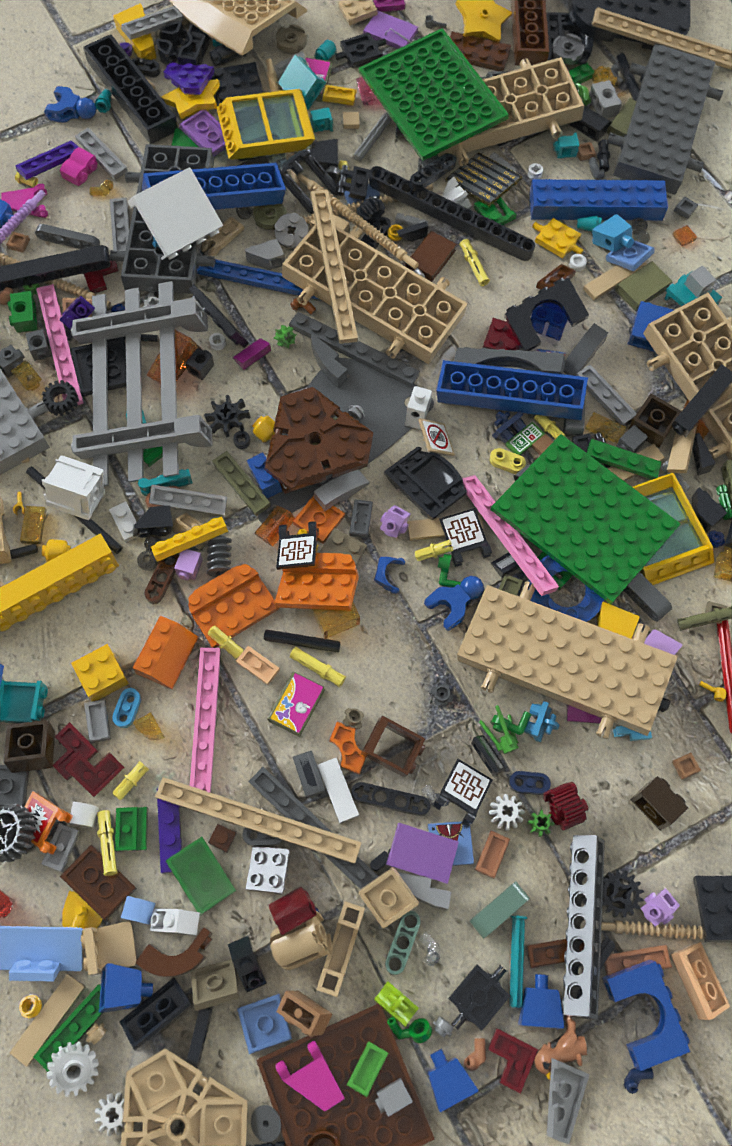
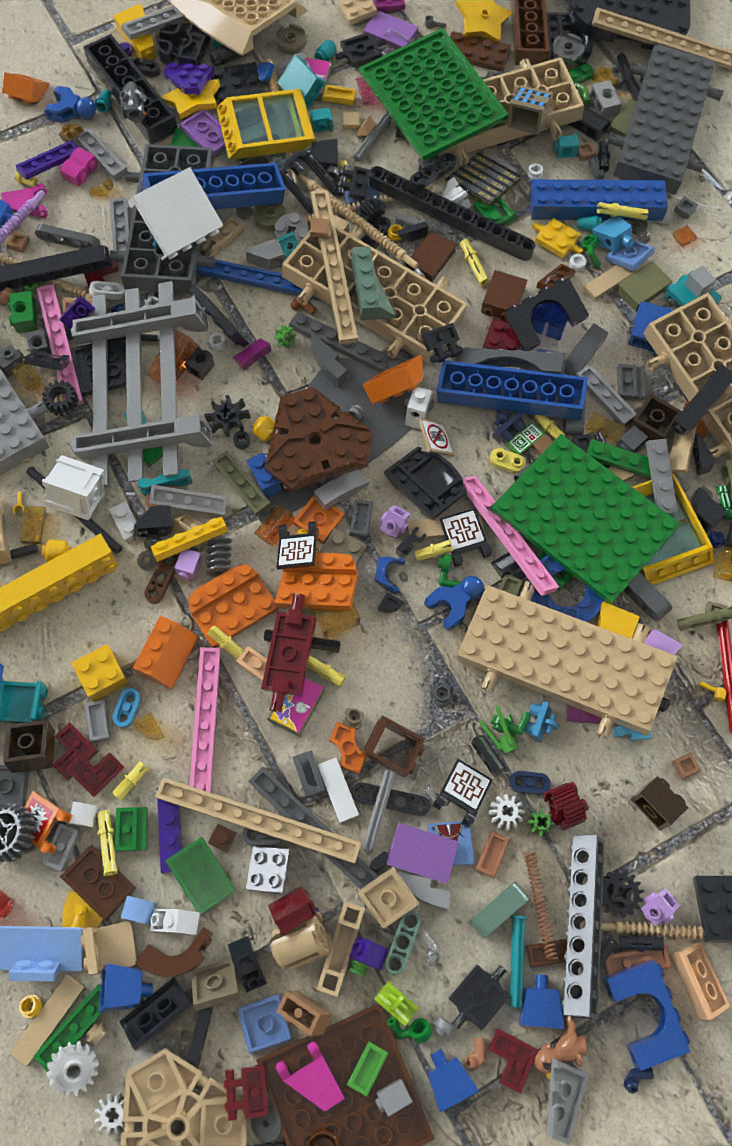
(24, 87): none -> orange slope
(47, 360): none -> black plate
(70, 130): none -> pearl gold plate
(112, 290): none -> white plate
(132, 103): none -> dark grey animal
(253, 1092): none -> dark red plate
(265, 71): none -> blue tile
(285, 240): none -> teal brick
(288, 653): none -> dark red plate
(319, 227): none -> medium nougat tile
(358, 968): none -> bright green bush
(366, 127): none -> light nougat slope
(368, 953): none -> dark purple brick
(370, 294): none -> sand green wedge
(378, 811): none -> light grey axle
(390, 604): none -> black tile
(395, 381): none -> orange slope
(407, 544): none -> black plate
(440, 337): none -> black plate
(503, 293): none -> reddish brown panel
(529, 109): none -> dark tan slope
(541, 909): none -> nougat piece
(590, 243): none -> green plate
(623, 211): none -> light yellow pin
(625, 942): none -> black pin
(631, 381): none -> dark grey plate
(661, 475): none -> light grey plate

